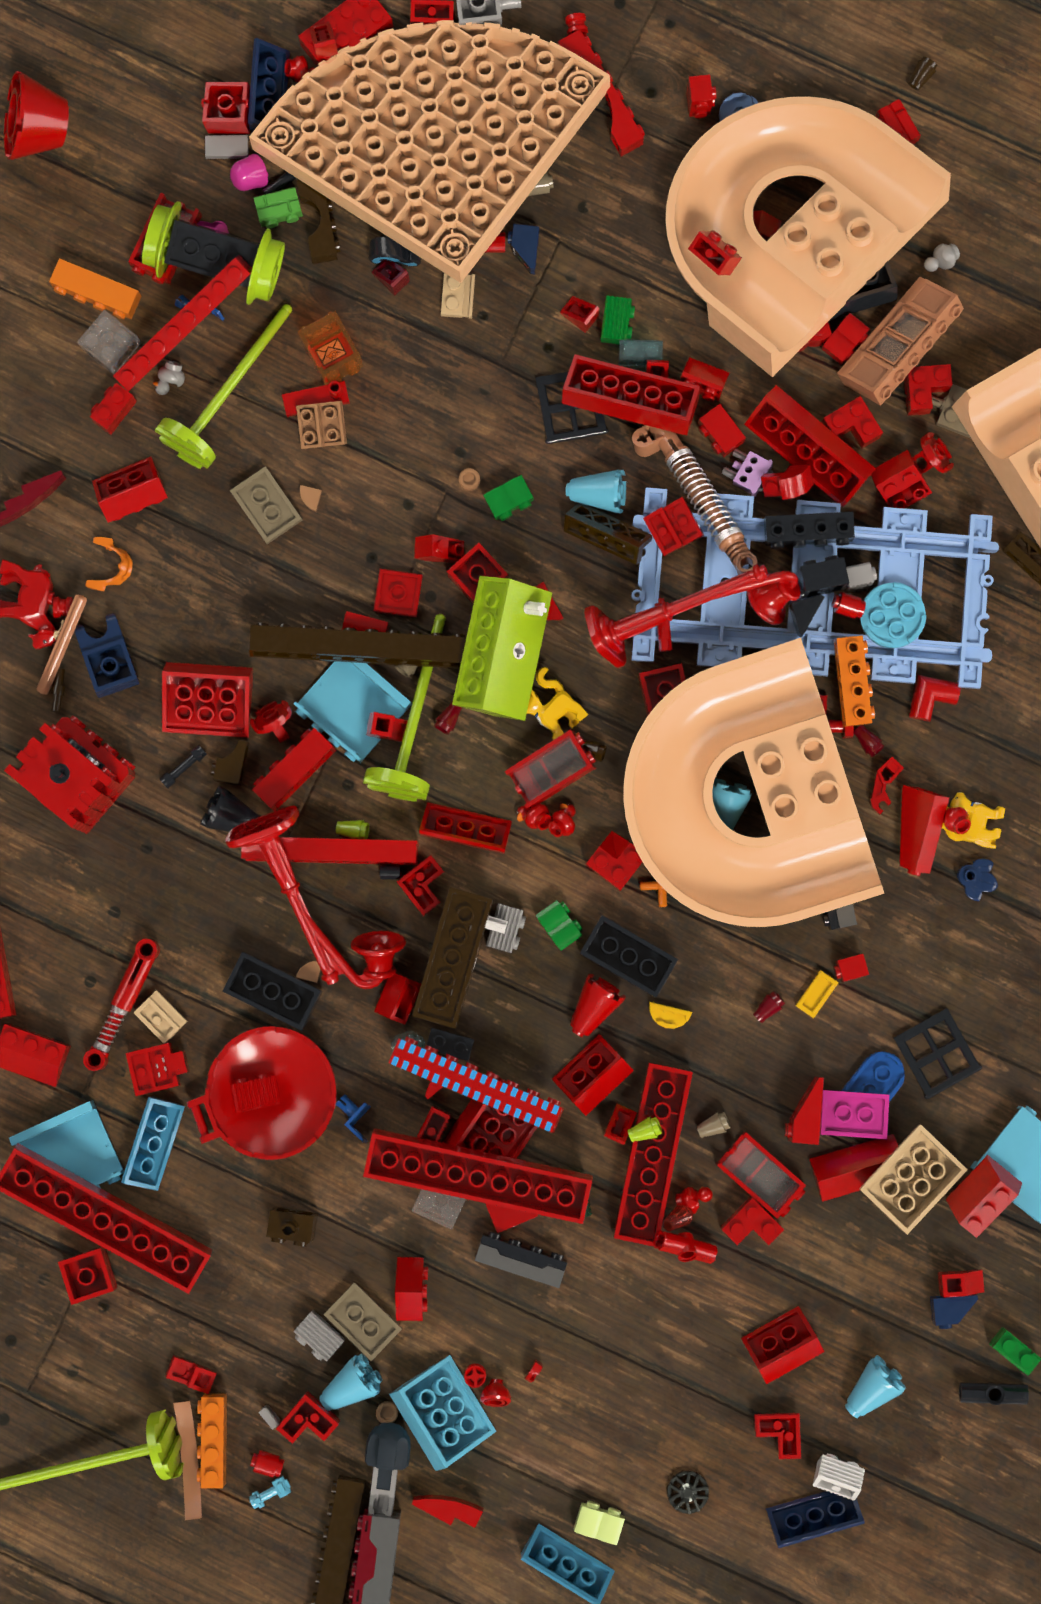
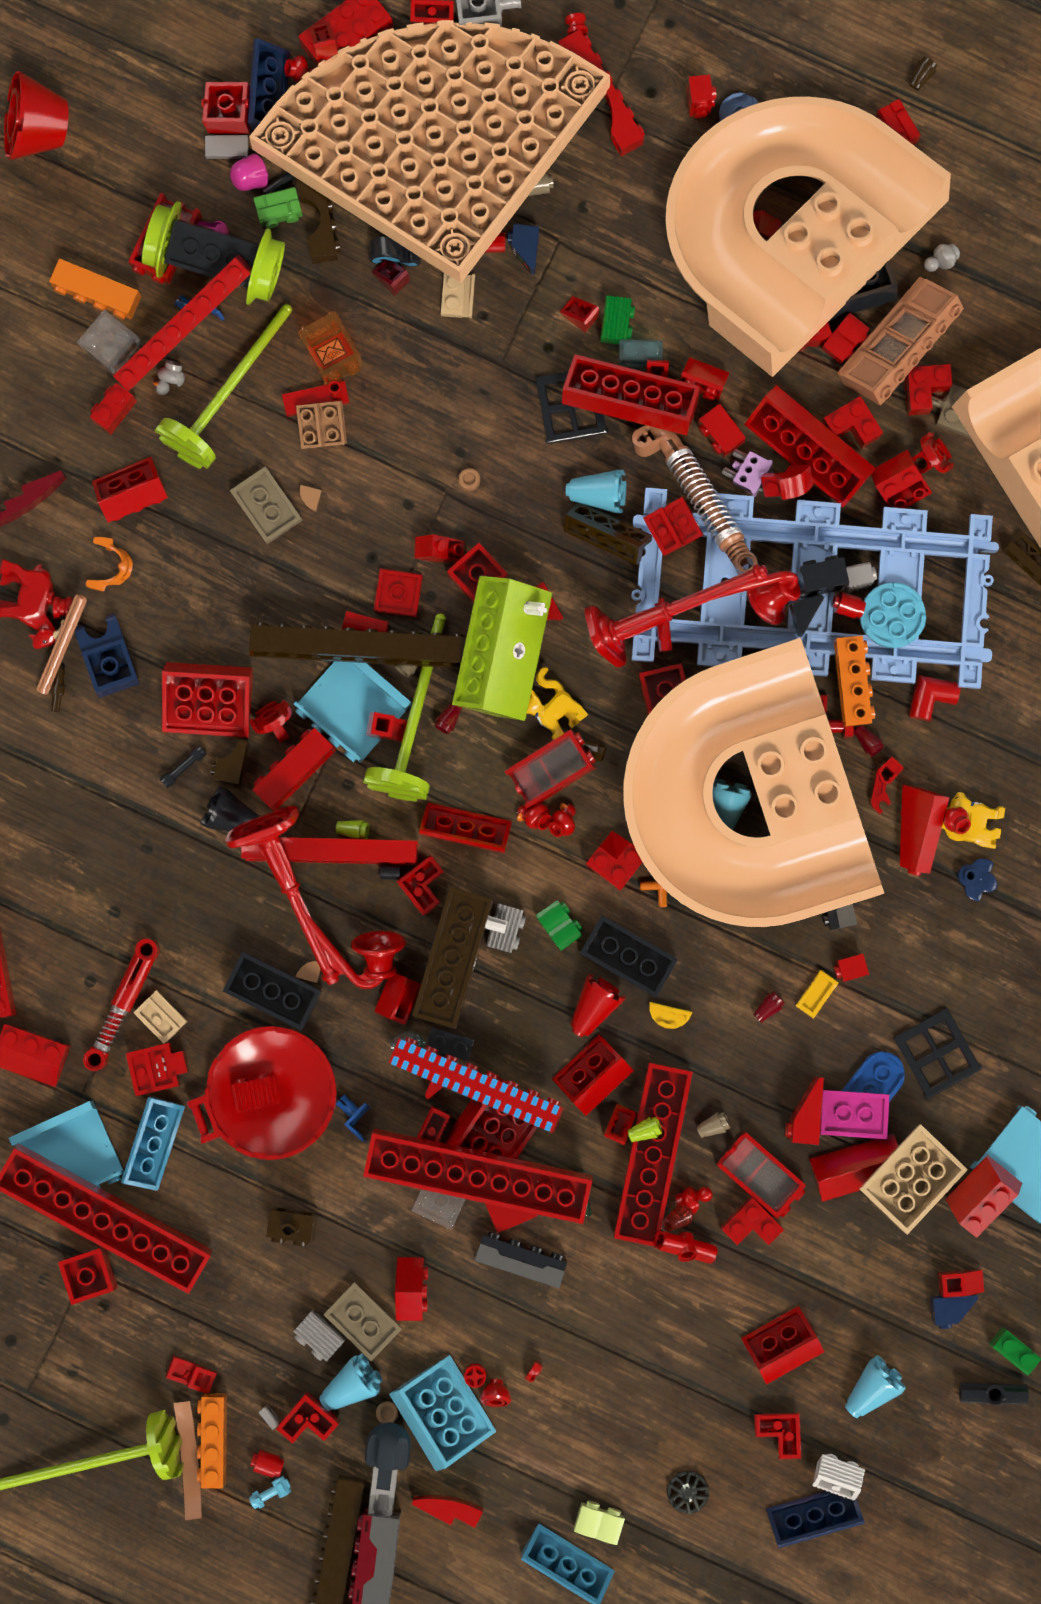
(73, 773): red piece -> none
(509, 497): green brick -> none
(714, 252): red brick -> none
(809, 529): black brick -> none

